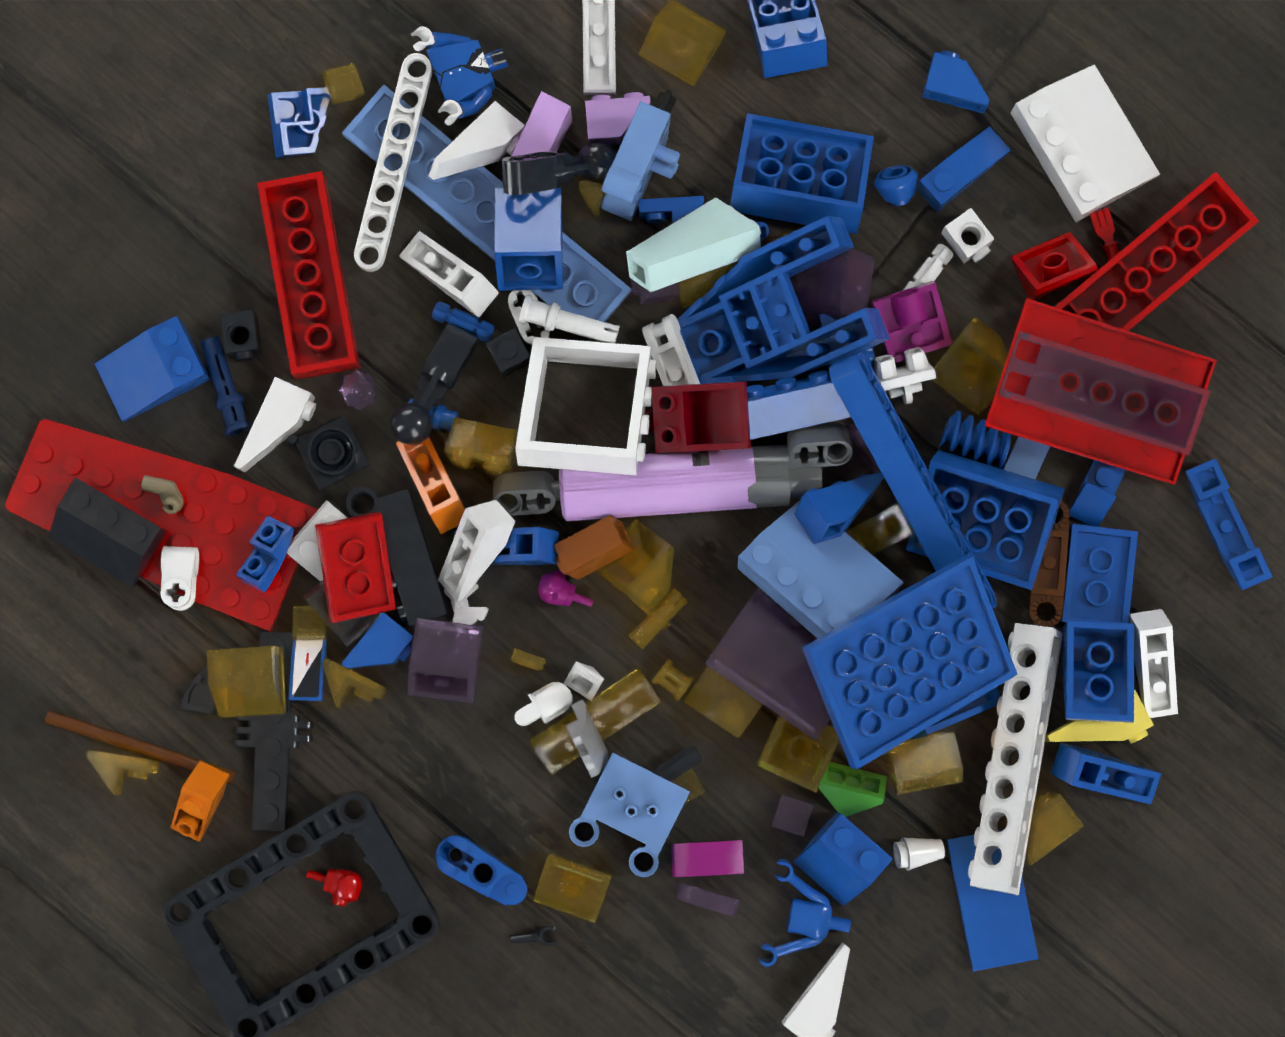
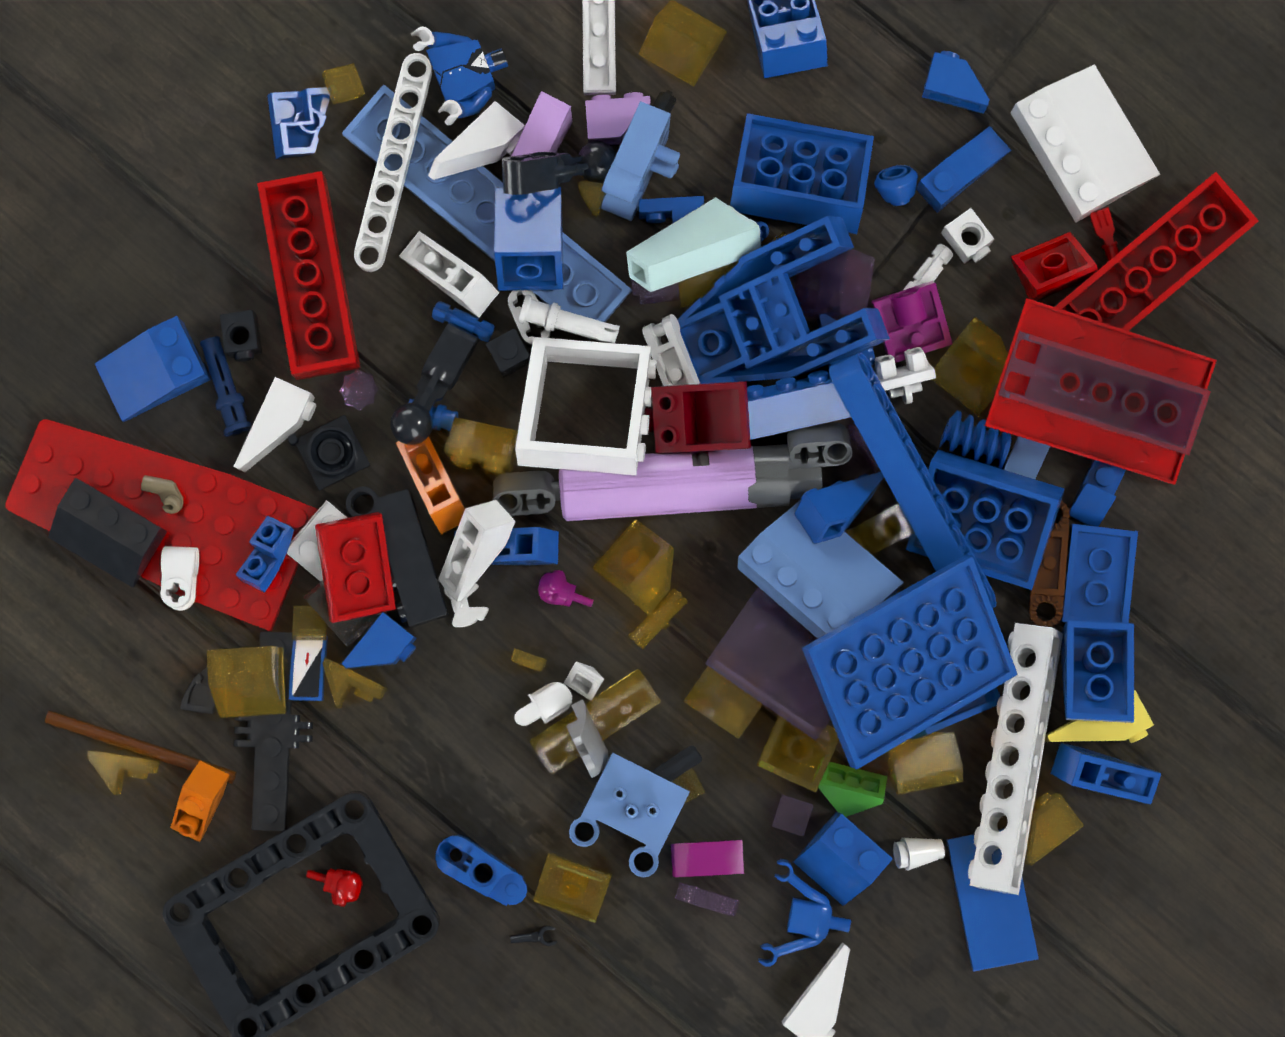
(445, 660): clear purple slope -> none
(593, 548): dark orange brick -> none
(673, 680): clear yellow bush -> none
(1155, 662): white slope -> none
(1226, 526): blue slope -> none

